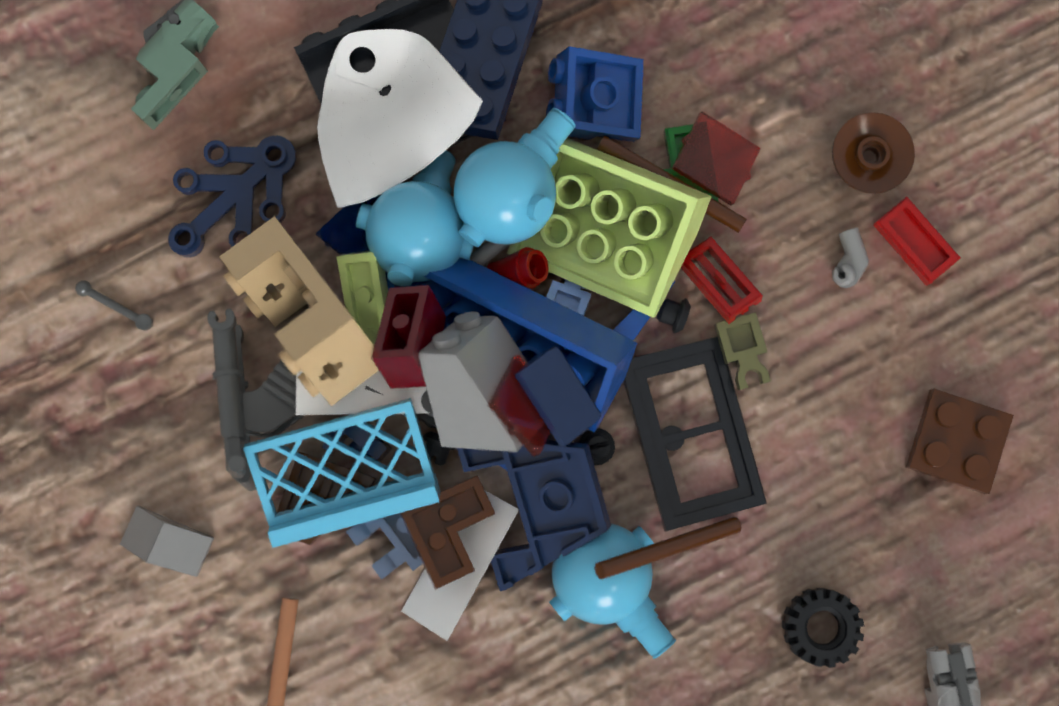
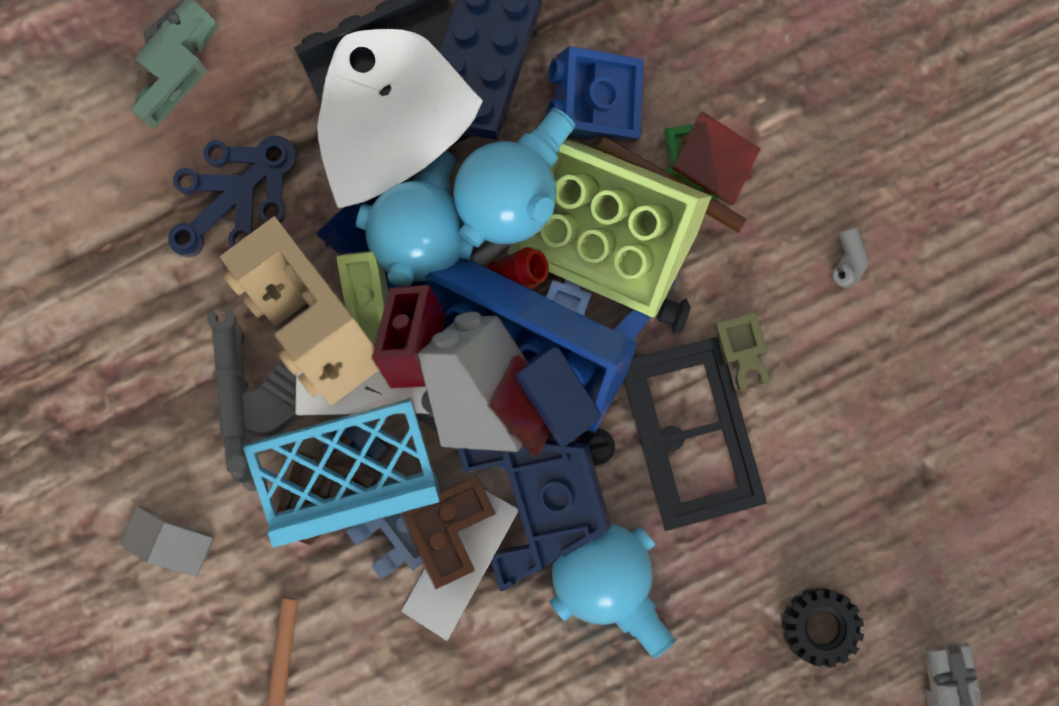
(142, 321): dark grey hinge -> none
(434, 448): black piece -> none
(667, 548): reddish brown bar -> none
(740, 305): red tile -> none
(883, 137): reddish brown dish -> none
(916, 241): red tile -> none
(959, 441): reddish brown plate -> none

